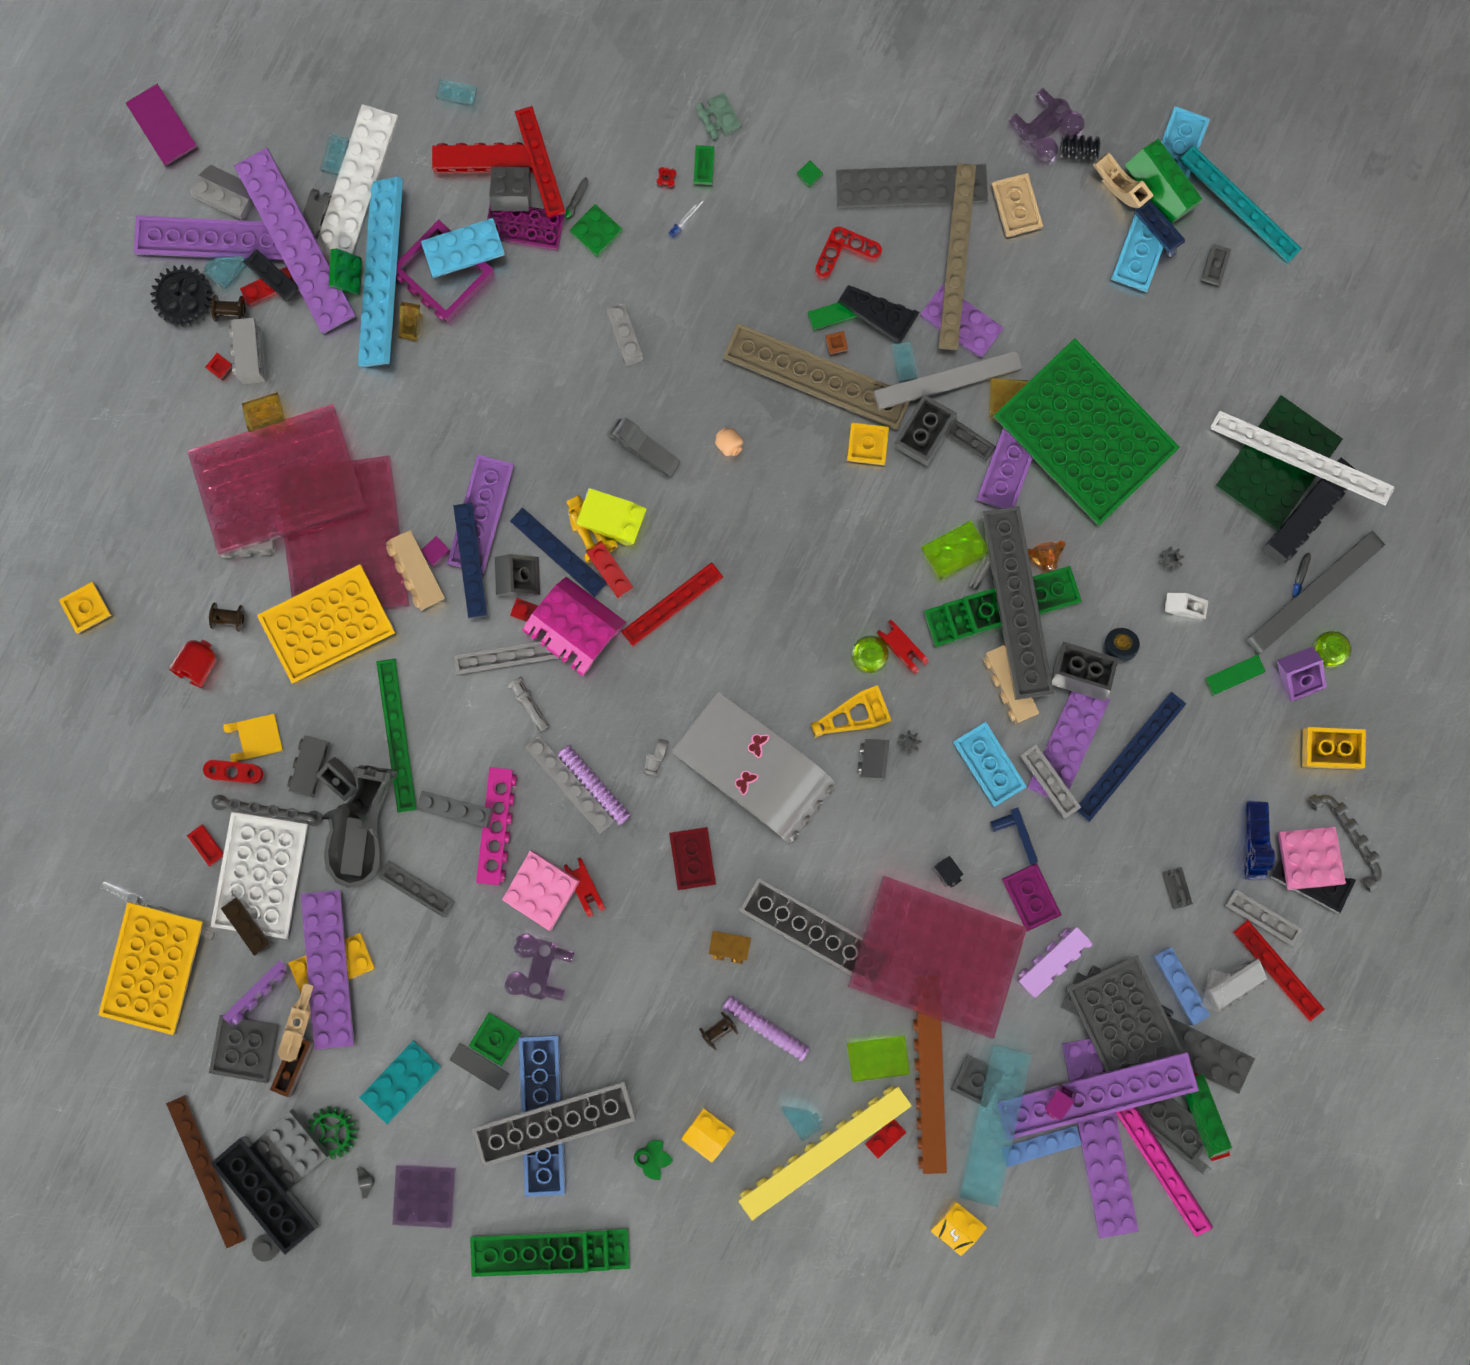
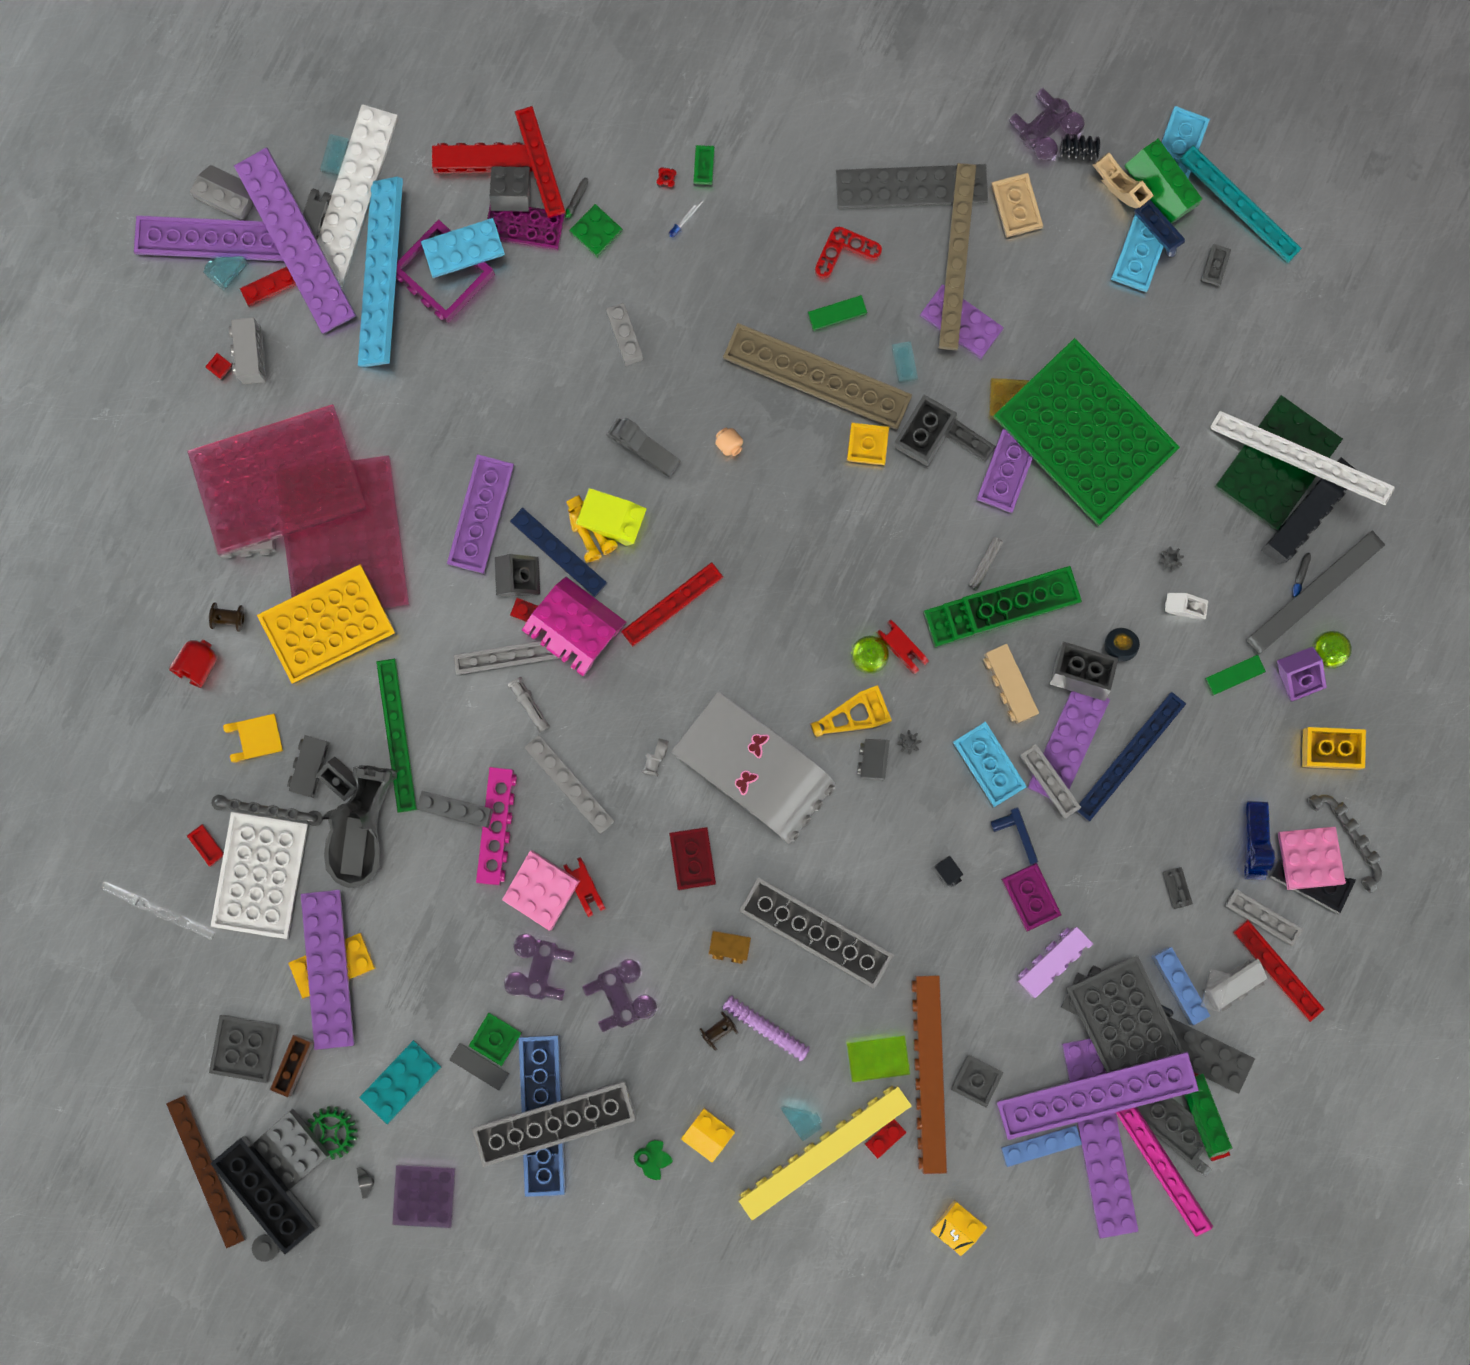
(85, 607): yellow plate -> none
(151, 968): yellow plate -> none
(161, 124): magenta tile -> none
(164, 296): black gear -> none
(223, 768): red piece -> none
(228, 308): dark brown hose -> none
(245, 926): dark brown plate -> none
(262, 987): medium lavender plate -> none
(263, 412): clear yellow plate -> none
(271, 275): black tile -> none
(294, 1034): tan piece -> none
(345, 271): green plate -> none
(409, 321): clear yellow slope -> none
(415, 570): tan brick -> none
(416, 889): dark grey plate -> none
(435, 552): magenta brick -> none
(456, 92): clear light blue plate -> none
(470, 560): dark blue plate -> none
(550, 1252): green slope -> none
(594, 785): lavender piece -> none
(609, 569): red plate -> none
(618, 995): none -> clear purple piece
(723, 112): sand green plate -> none
(809, 173): green tile -> none
(836, 342): dark orange plate -> none
(885, 316): black wing -> none
(937, 957): clear pink plate -> none
(947, 380): light grey tile -> none
(955, 550): clear neon green plate -> none
(995, 1125): clear light blue plate -> none
(1017, 603): dark grey plate -> none
(1047, 554): clear orange rock -> none
(1059, 1102): magenta brick -> none

